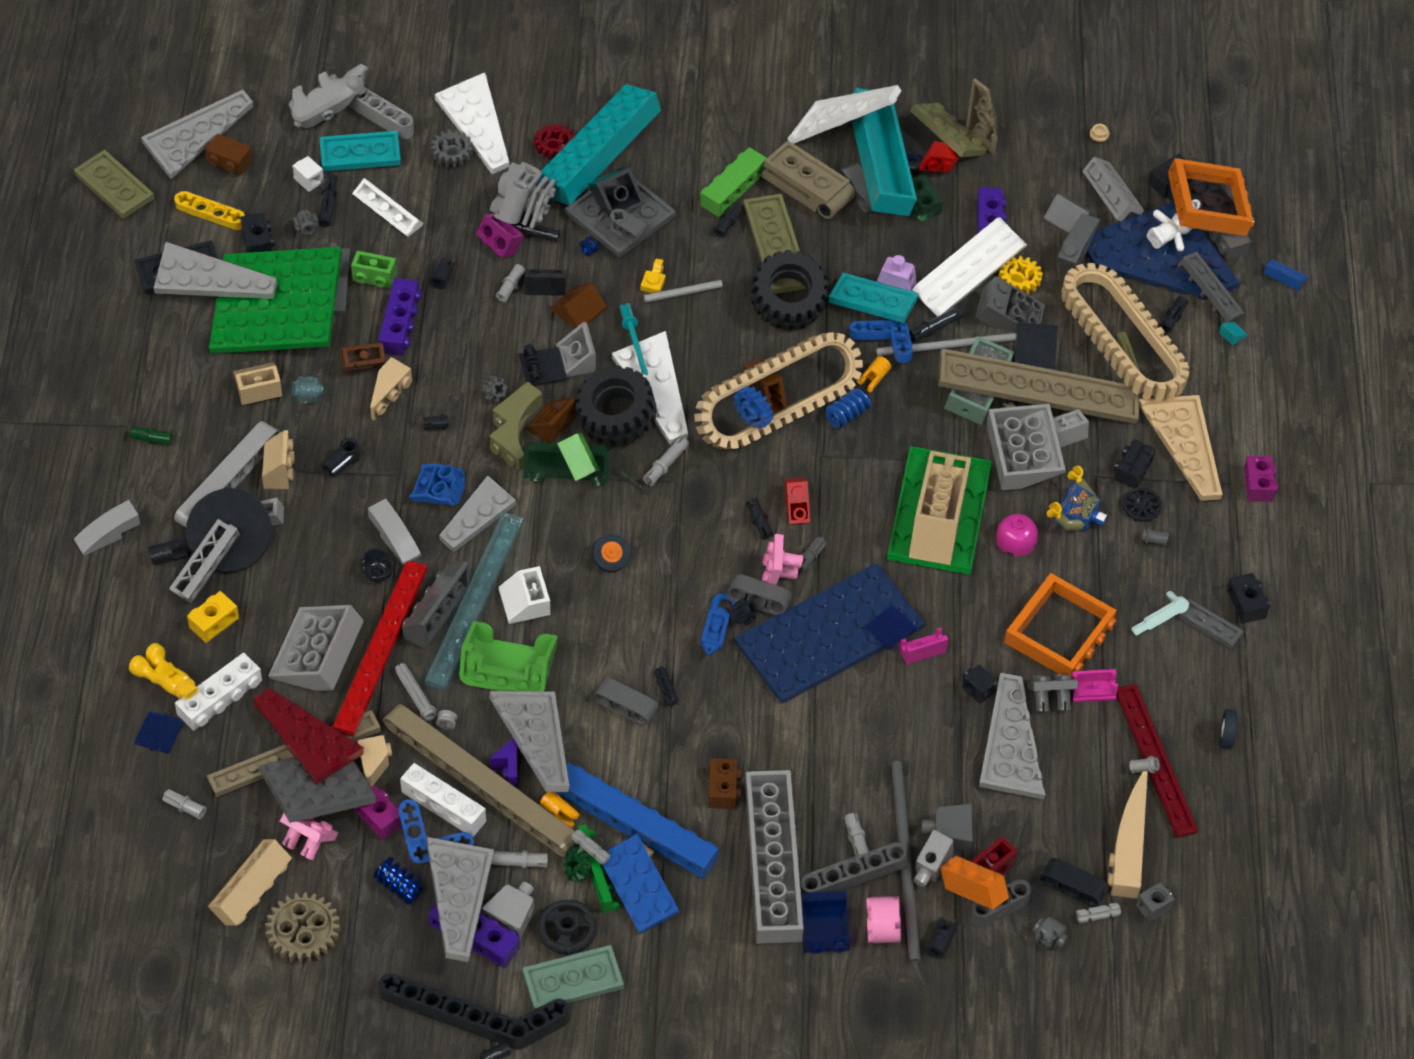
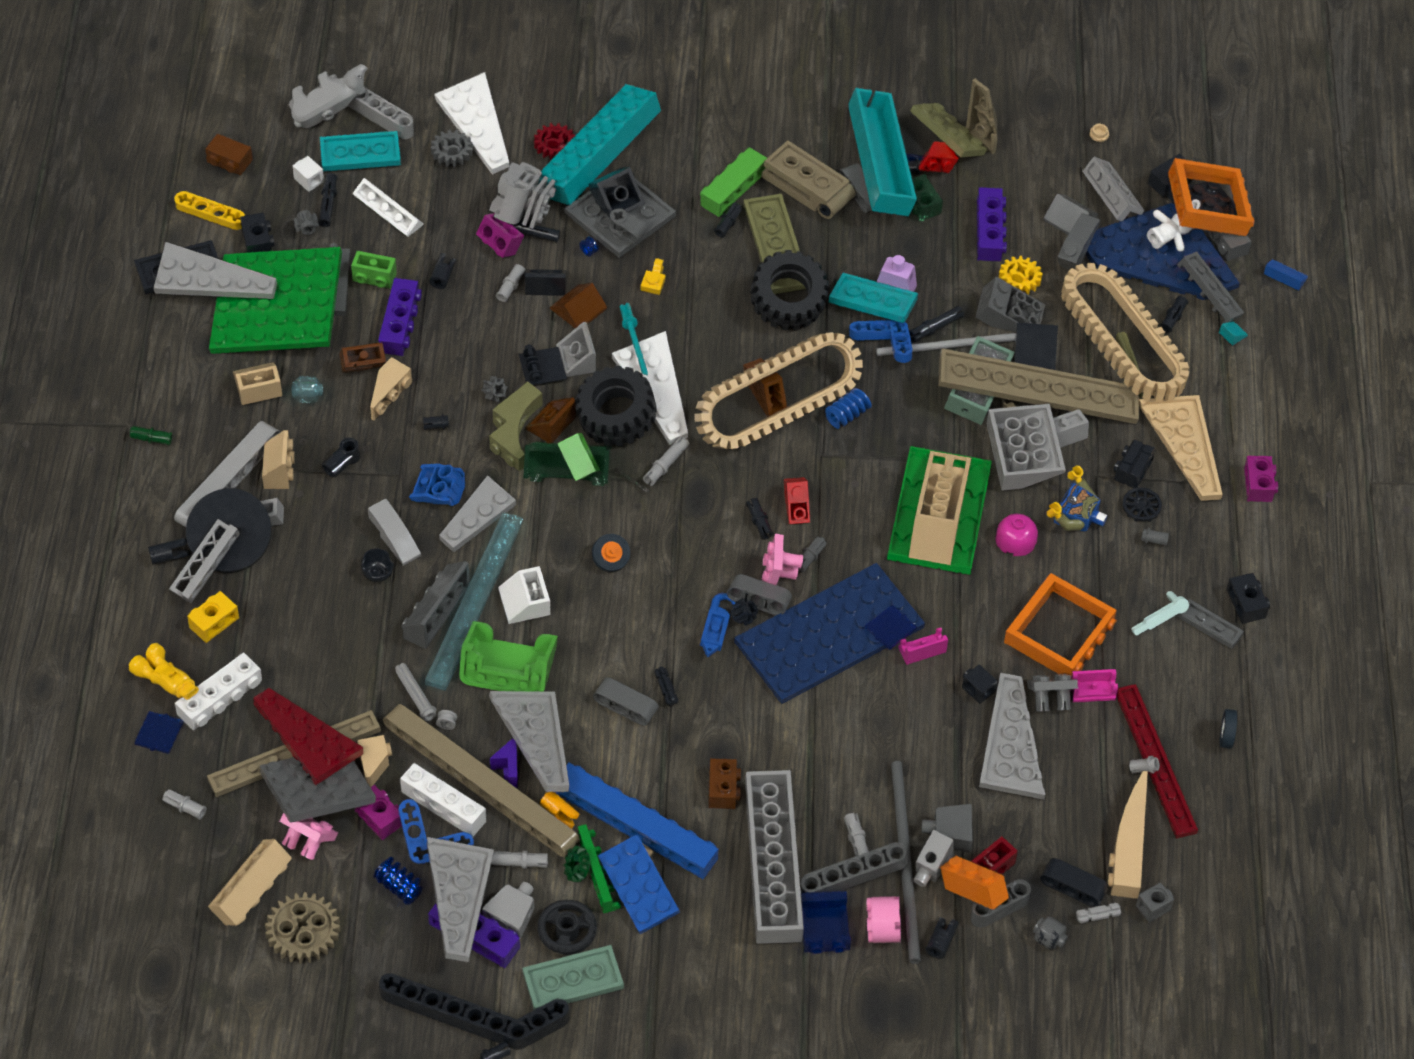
(107, 528): light grey slope -> none
(114, 184): olive plate -> none
(186, 138): light grey wing -> none
(317, 647): light grey slope -> none
(380, 648): red plate -> none
(590, 847): light grey axle -> none
(682, 291): light grey bar -> none
(753, 407): blue gear -> none
(839, 110): white wing -> none
(875, 372): light orange hinge -> none
(969, 267): white plate -> none

